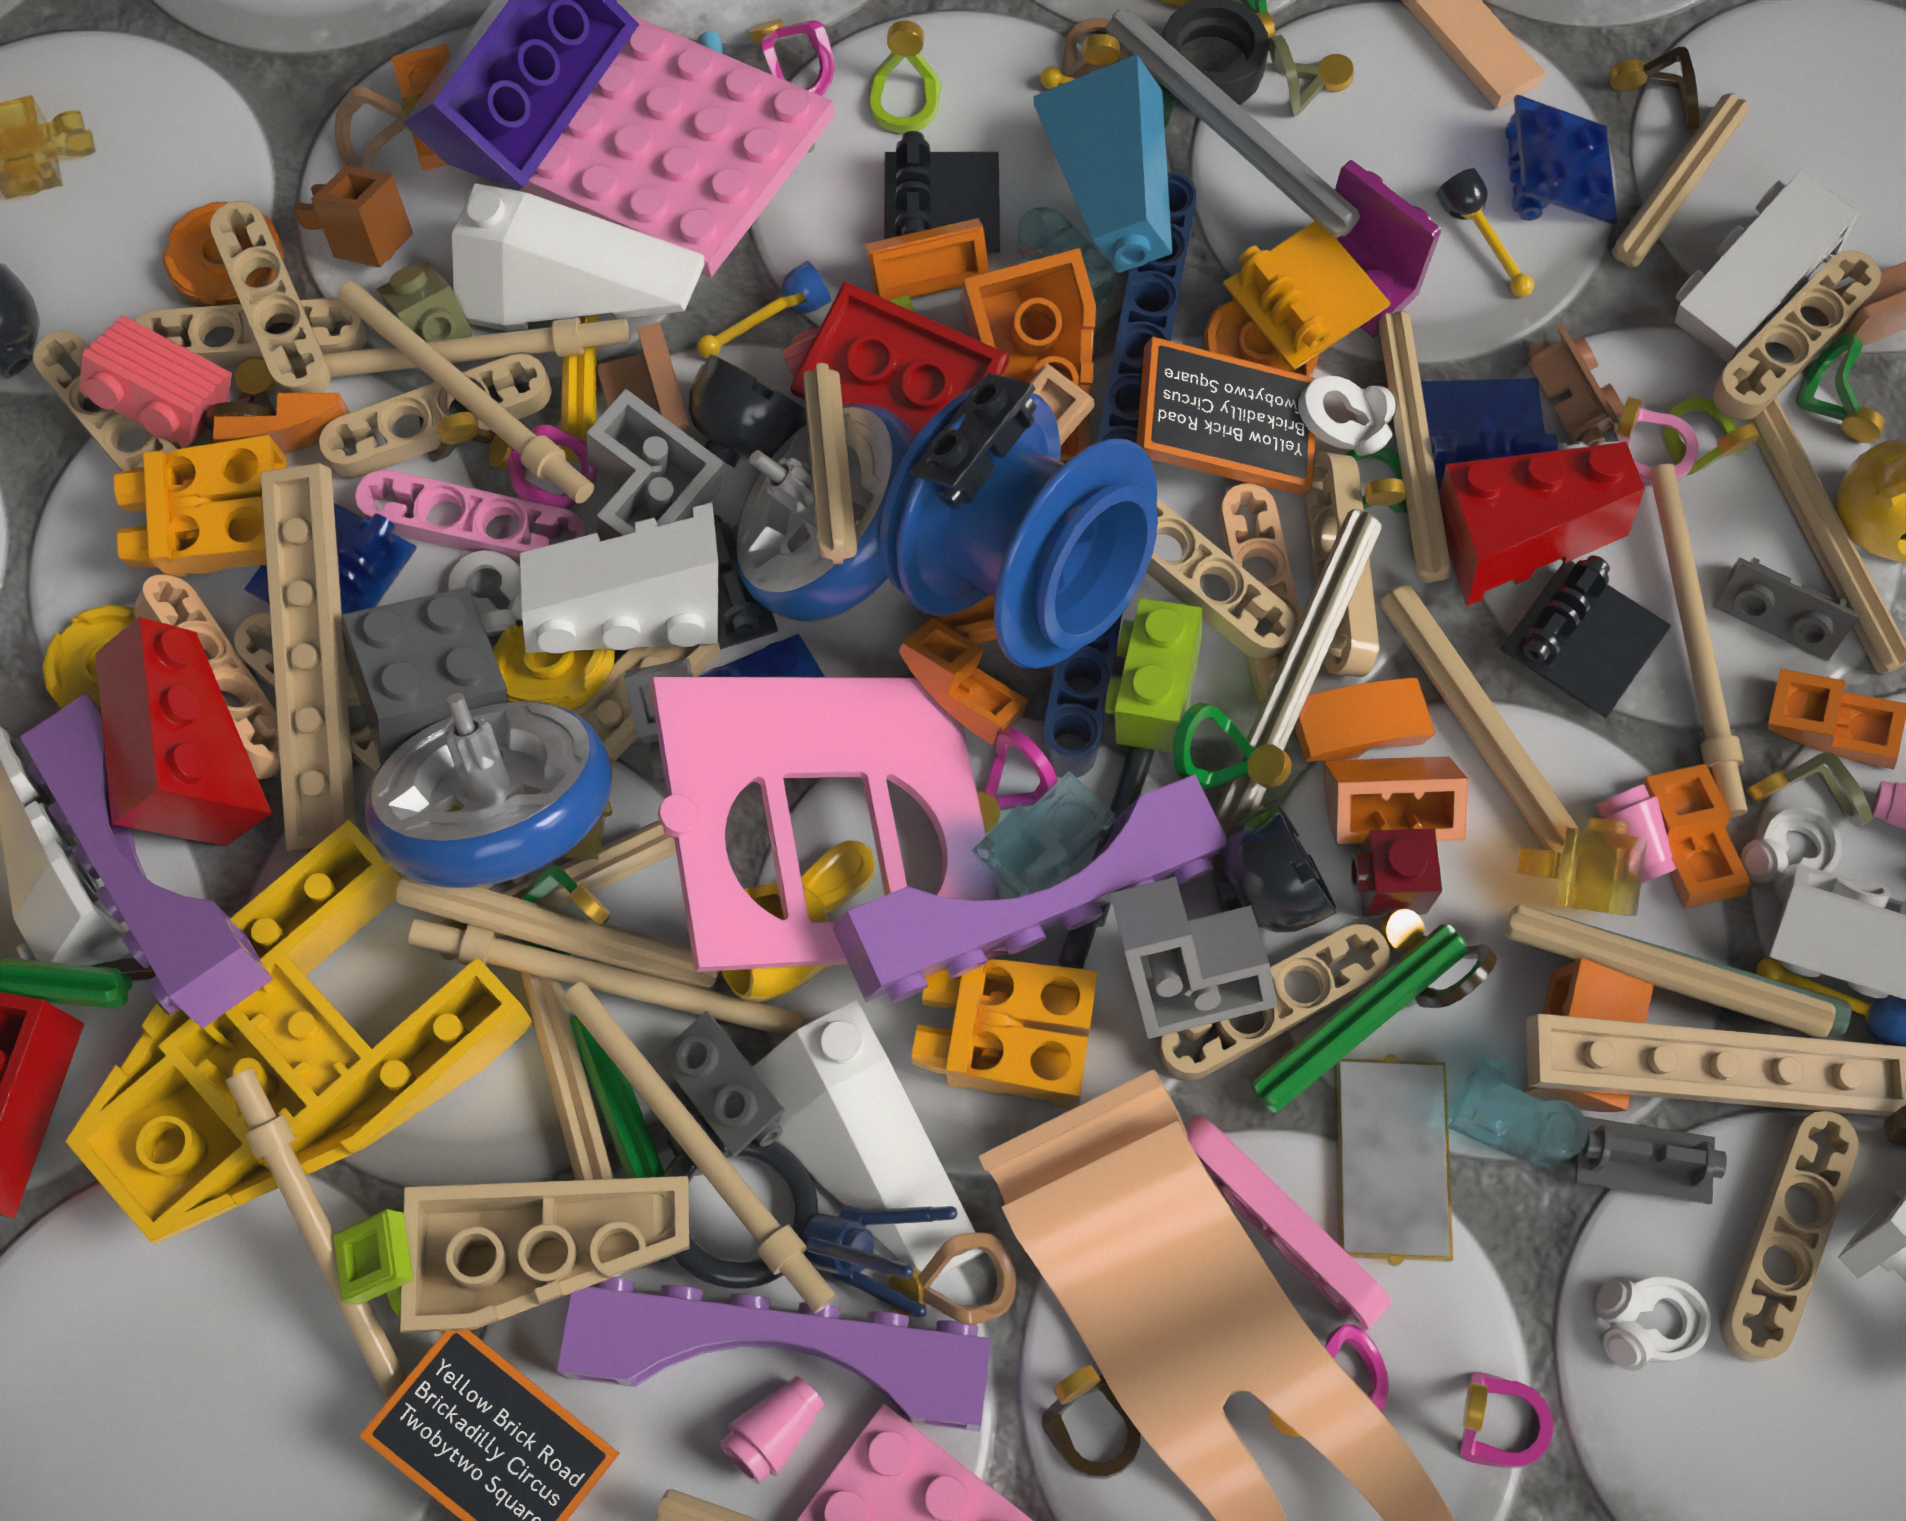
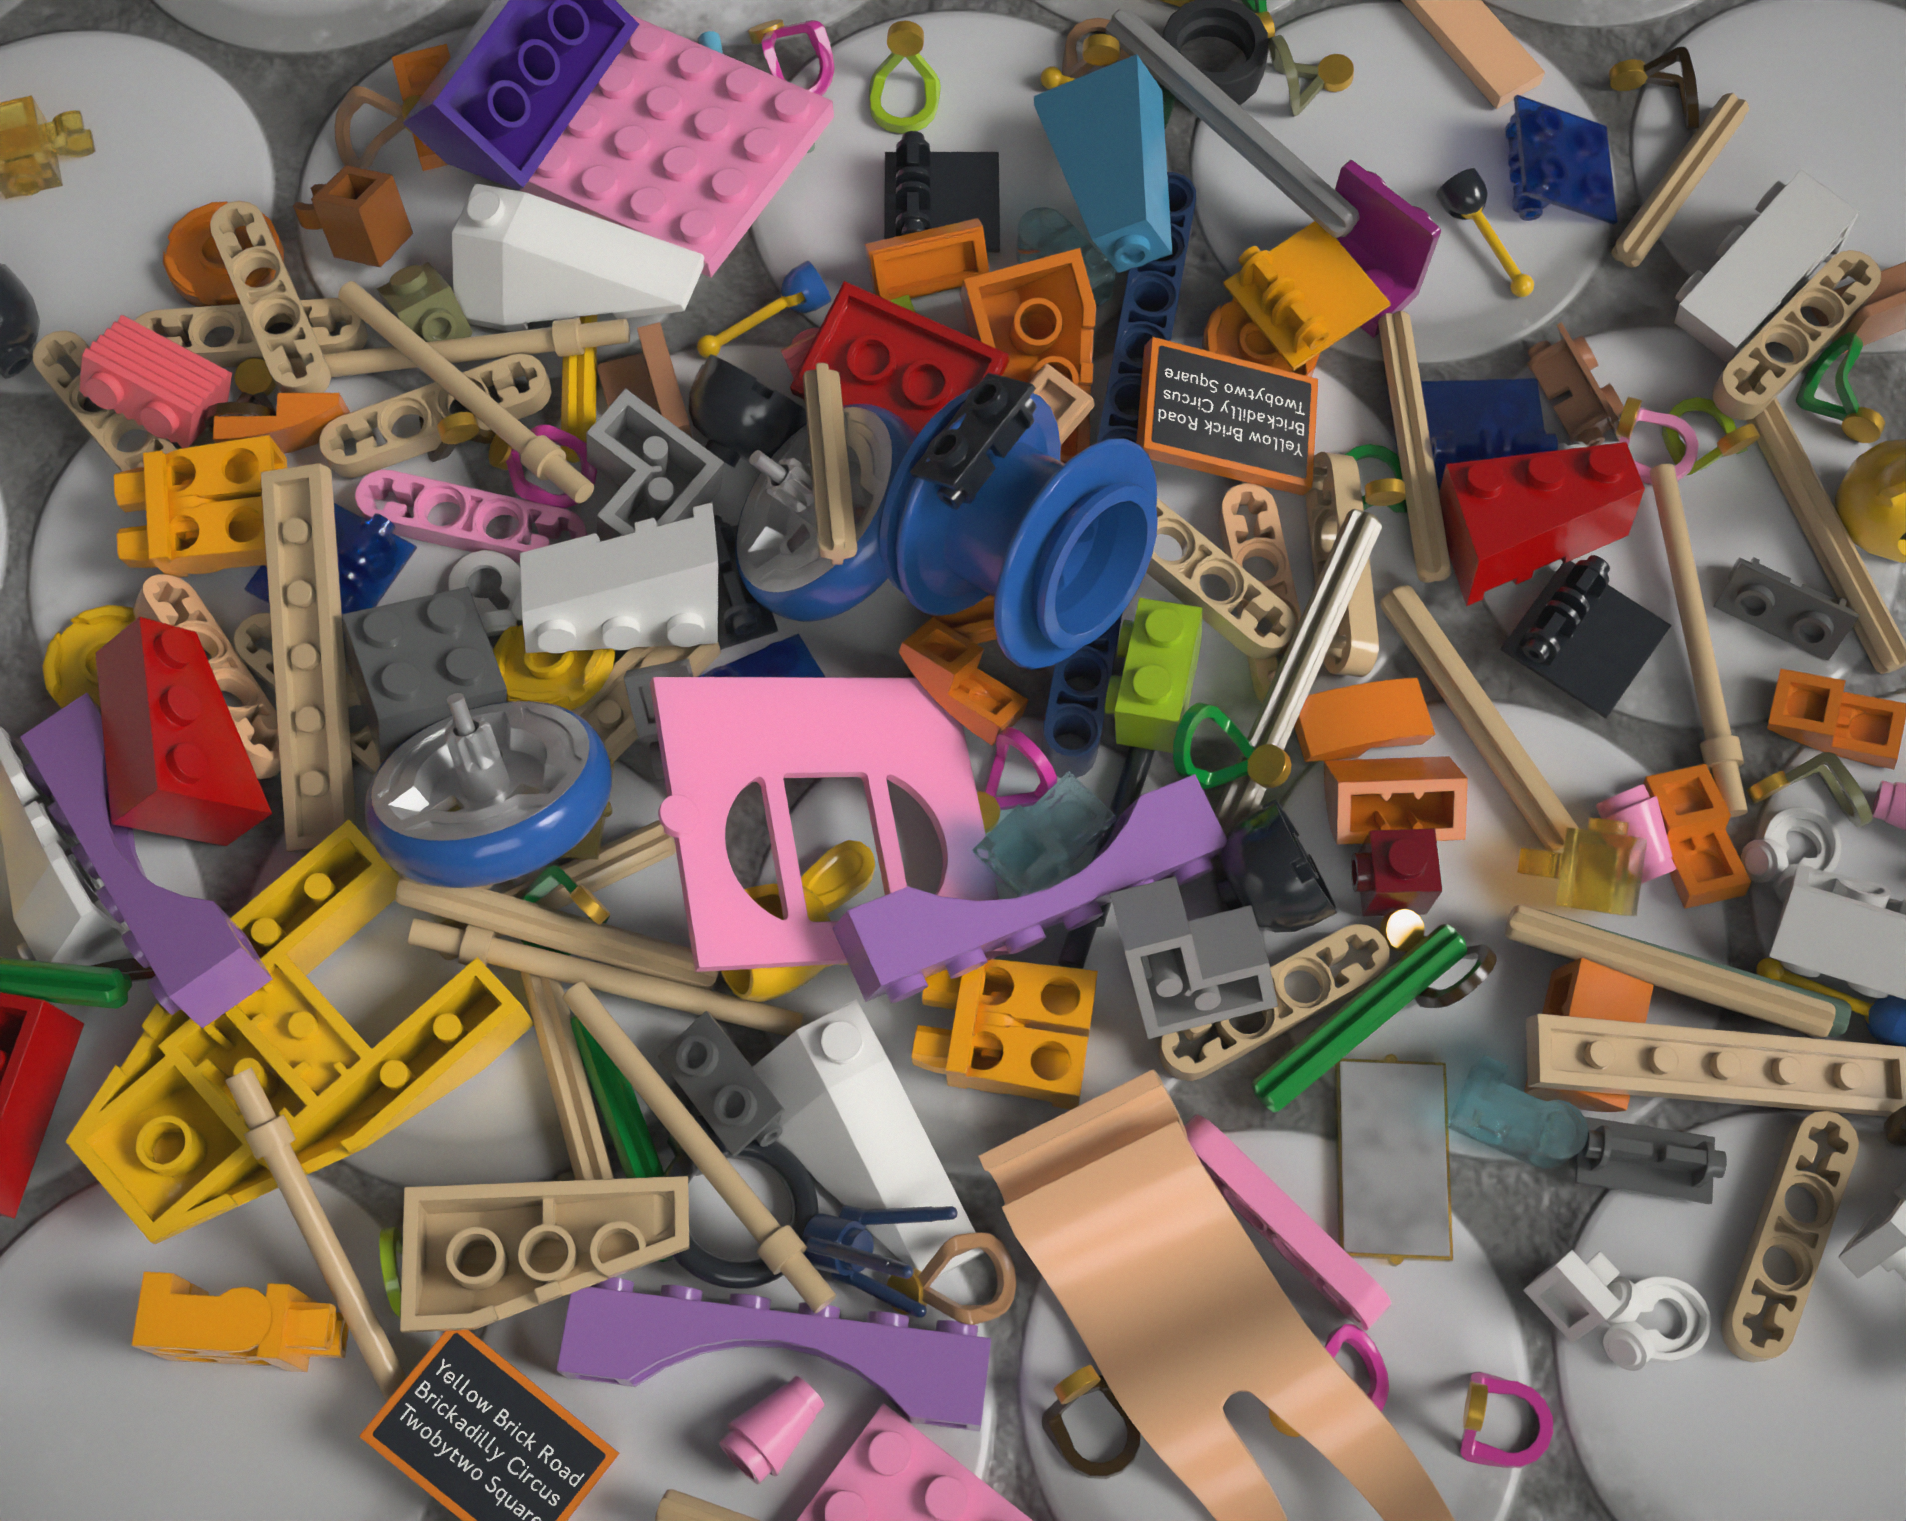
(236, 1327): none -> light orange hips
(372, 1257): lime tile -> none
(1371, 406): white piece -> none
(1575, 1293): none -> white tile

